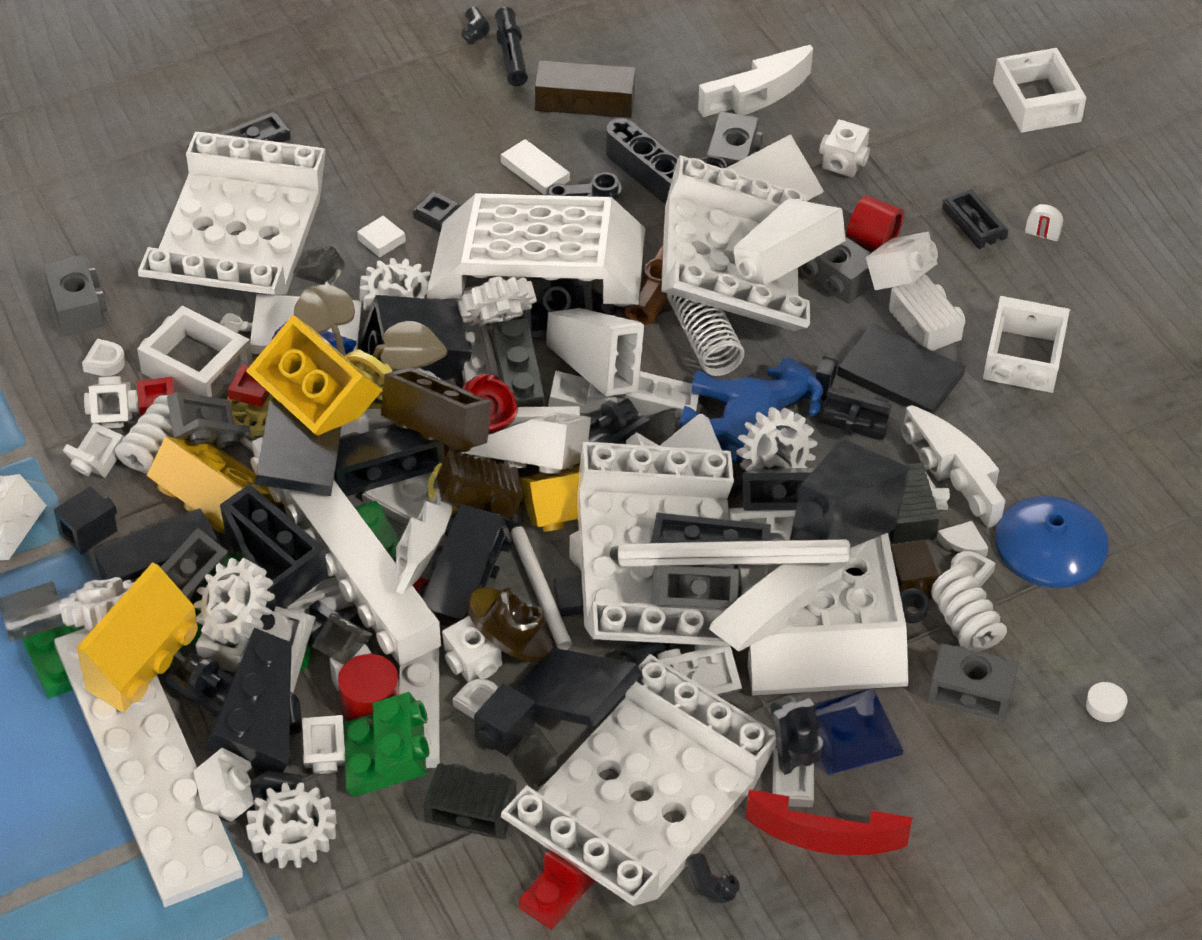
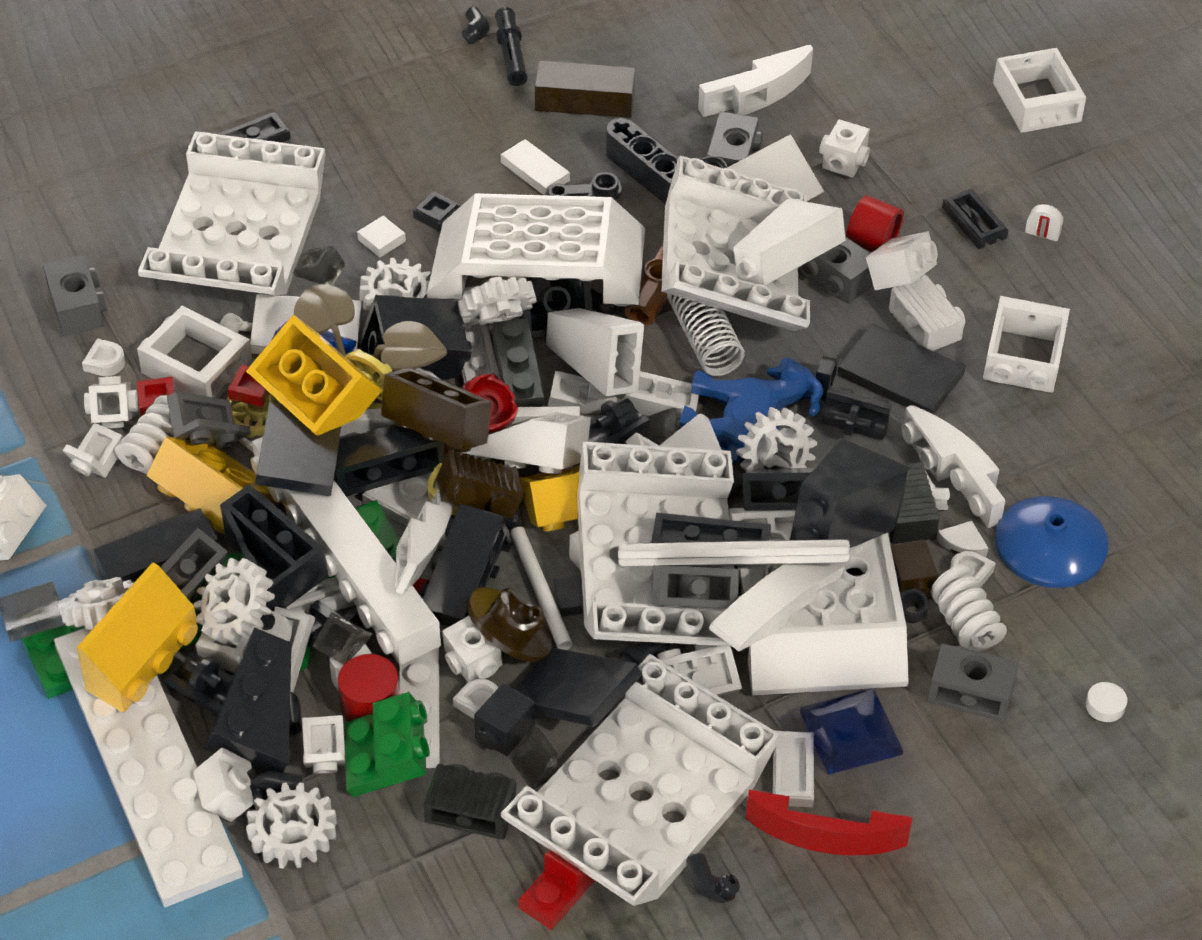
(86, 519): black brick -> none
(796, 733): black hips -> none

